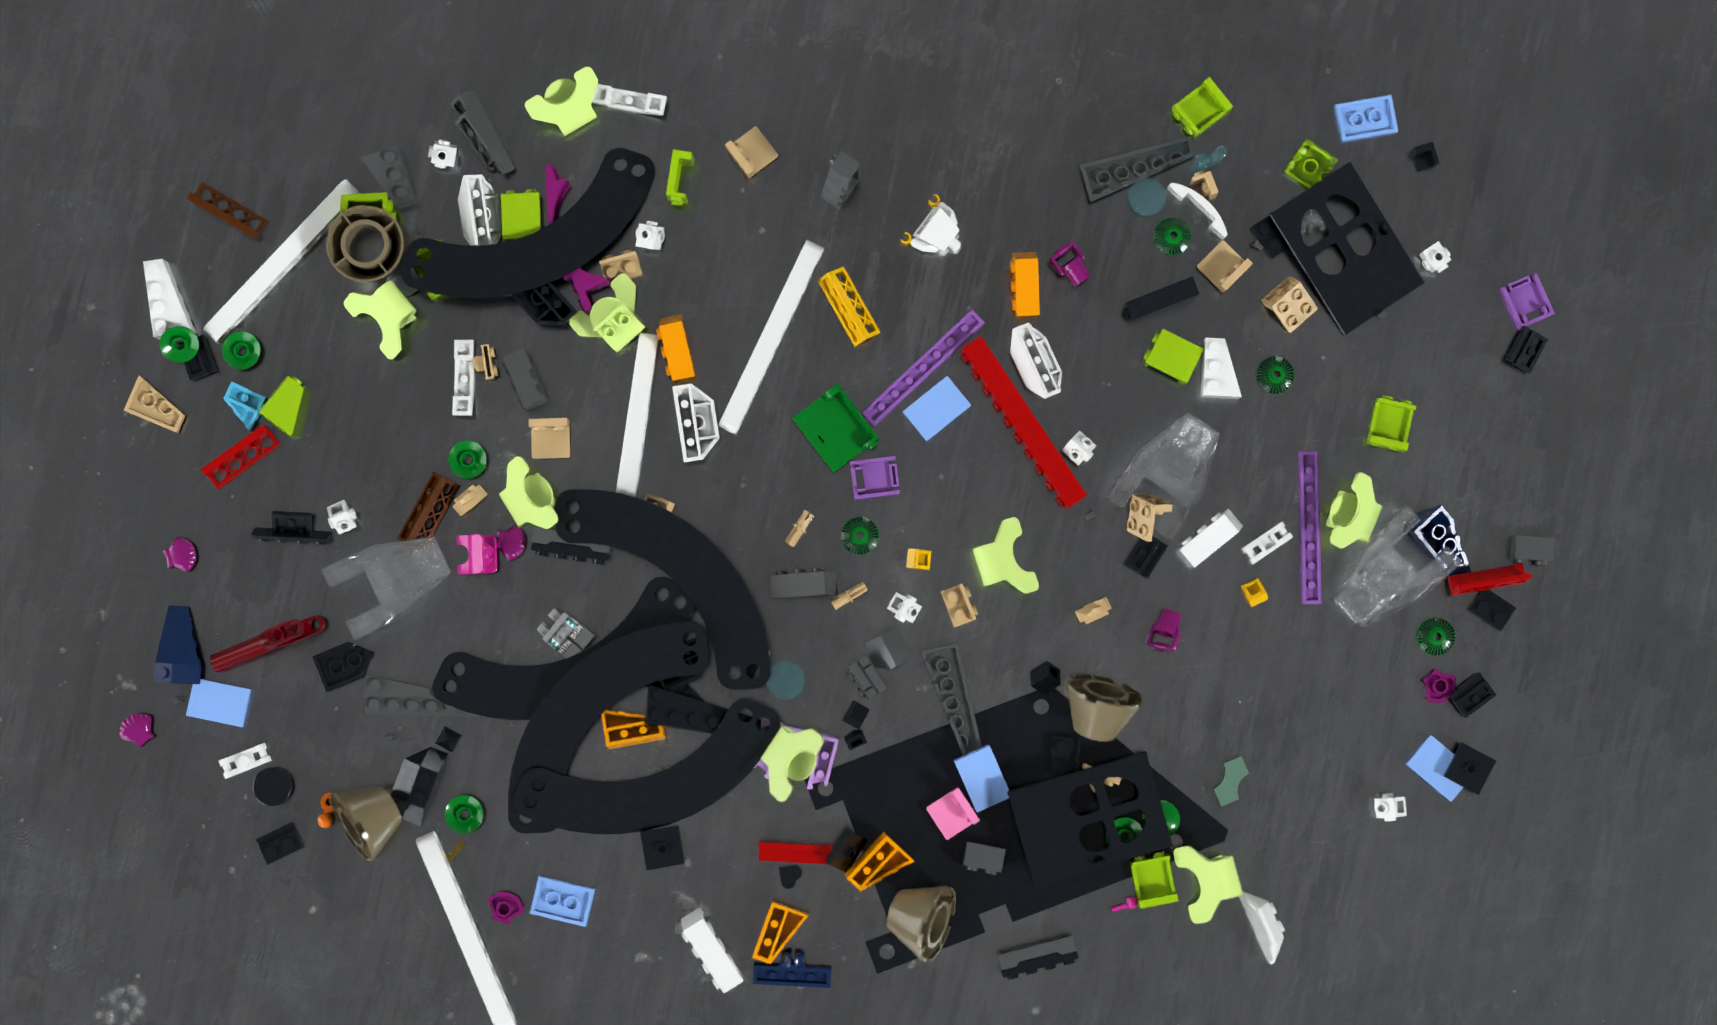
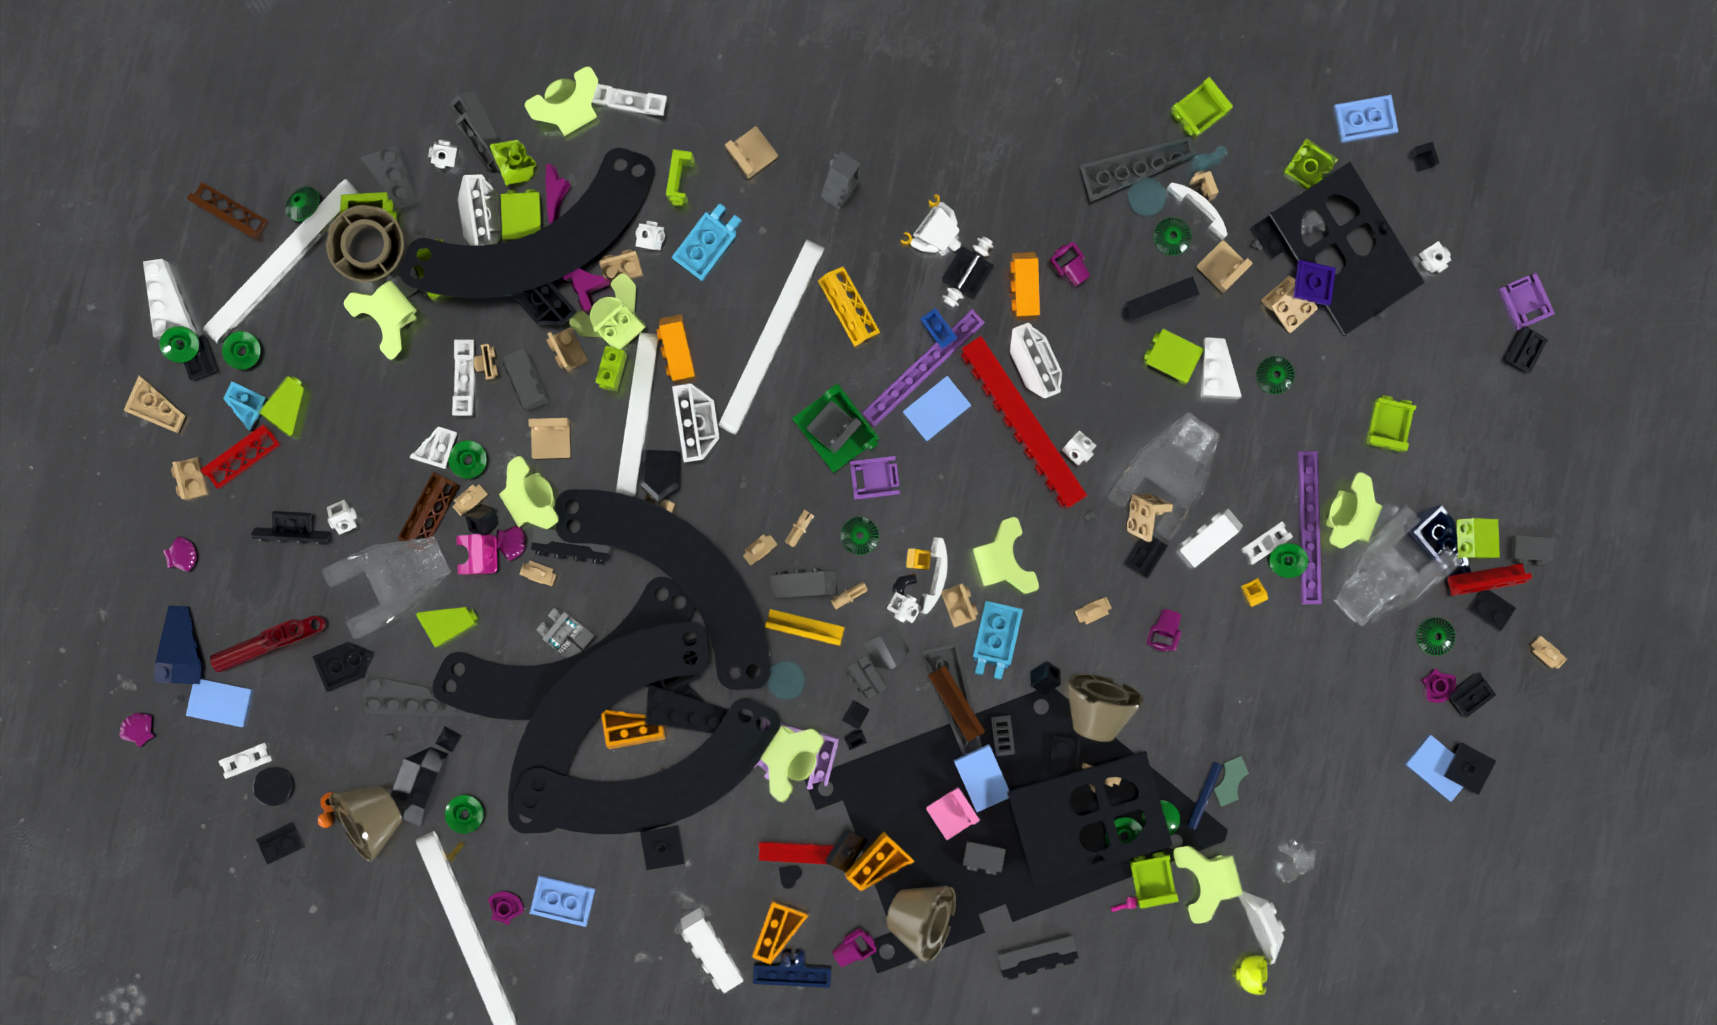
(189, 478): none -> tan bracket
(302, 203): none -> dish
(436, 448): none -> white wing
(446, 623): none -> lime slope
(481, 519): none -> black panel
(513, 162): none -> lime slope
(538, 573): none -> tan piece
(568, 349): none -> tan bracket
(611, 368): none -> lime panel
(660, 472): none -> black tile
(706, 242): none -> medium azure tile
(759, 549): none -> tan piece
(804, 627): none -> yellow fence
(833, 427): none -> dark grey bracket
(850, 951): none -> magenta piece
(902, 582): none -> black arm
(938, 328): none -> blue plate
(938, 550): none -> white slope
(956, 703): none -> reddish brown fence
(968, 272): none -> black plate
(994, 720): none -> dark grey slope
(996, 637): none -> medium azure tile
(1205, 795): none -> dark blue piece
(1253, 974): none -> neon yellow cylinder
(1288, 567): none -> green dish
(1299, 863): none -> clear animal
(1314, 282): none -> dark purple tile
(1390, 807): white brick -> none
(1478, 538): none -> lime panel
(1548, 653): none -> tan piece

